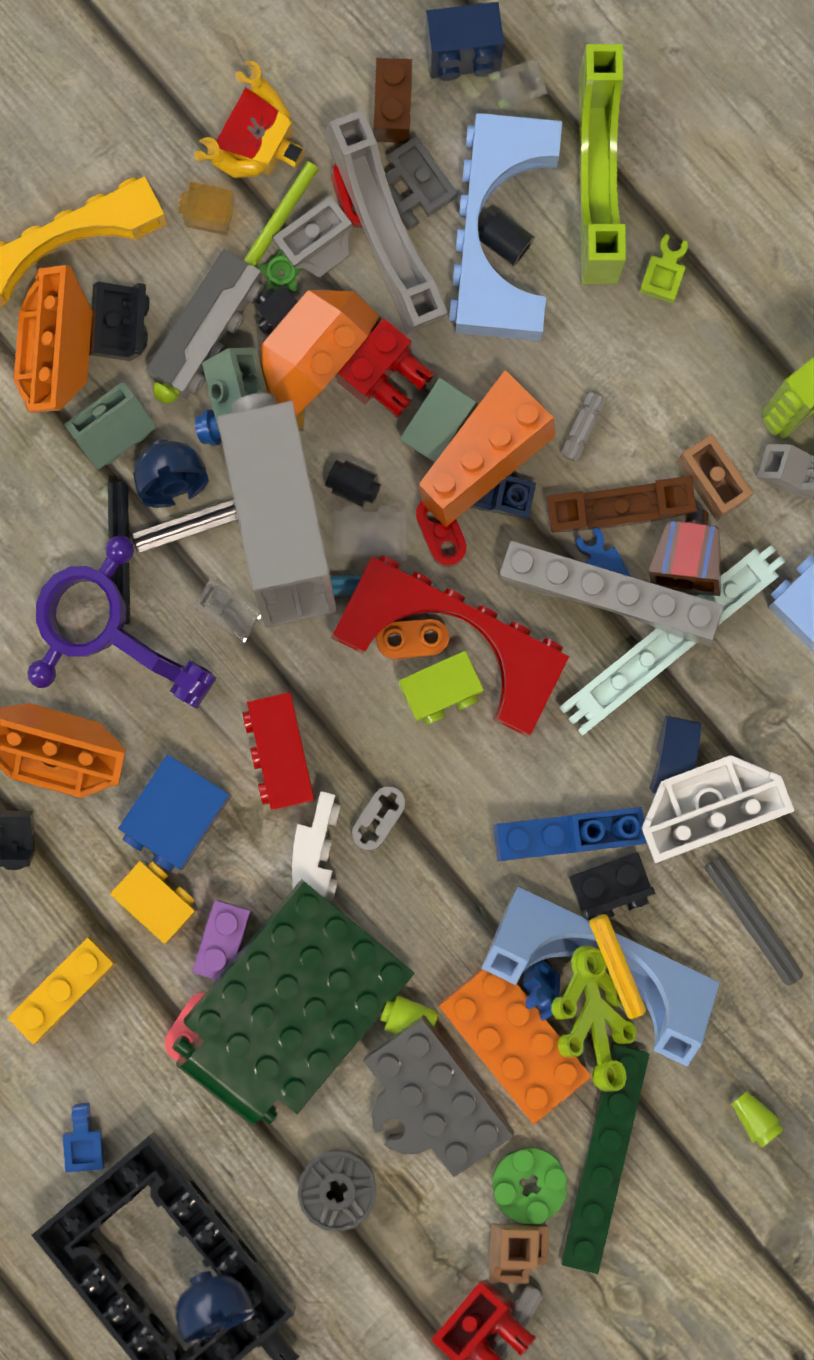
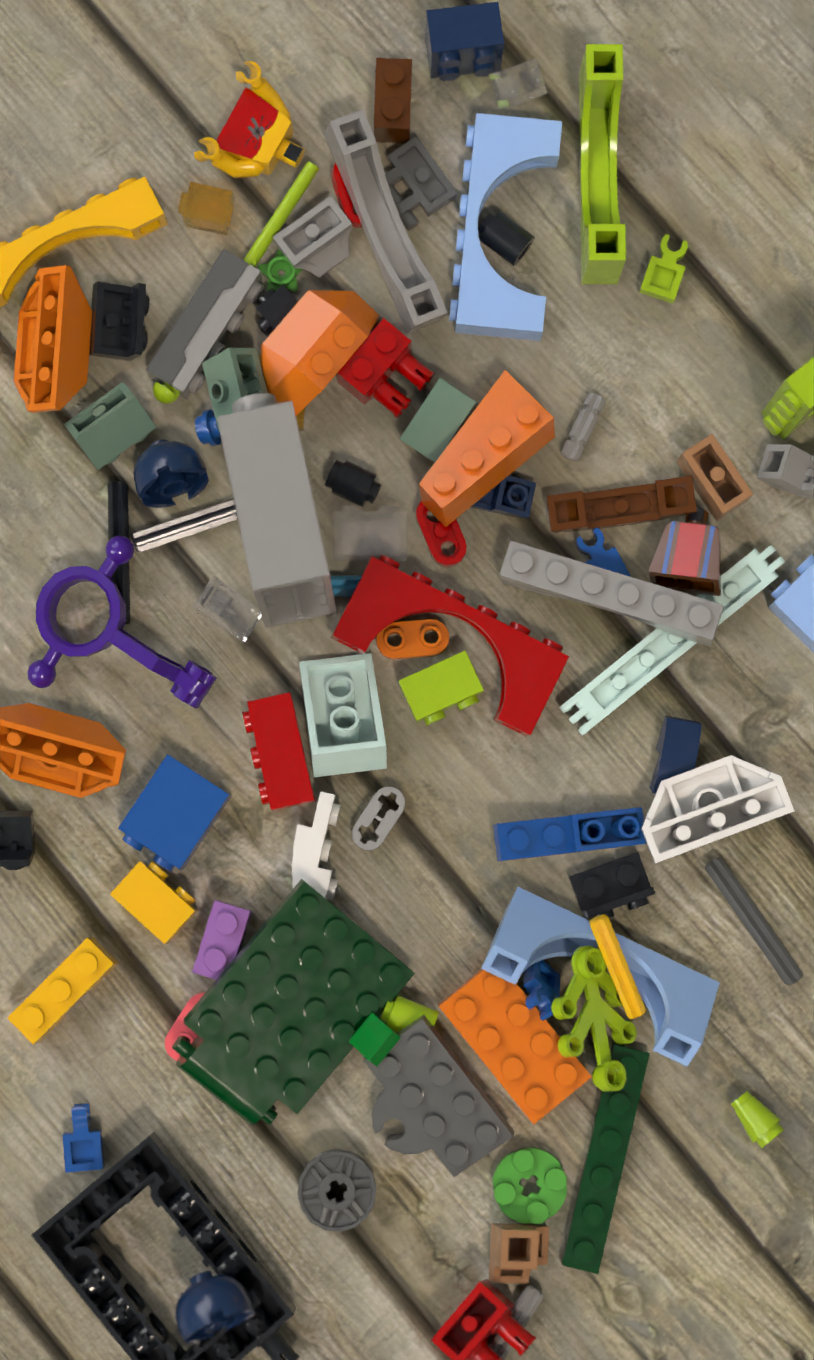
(343, 715): none -> light aqua slope
(374, 1039): none -> green tile

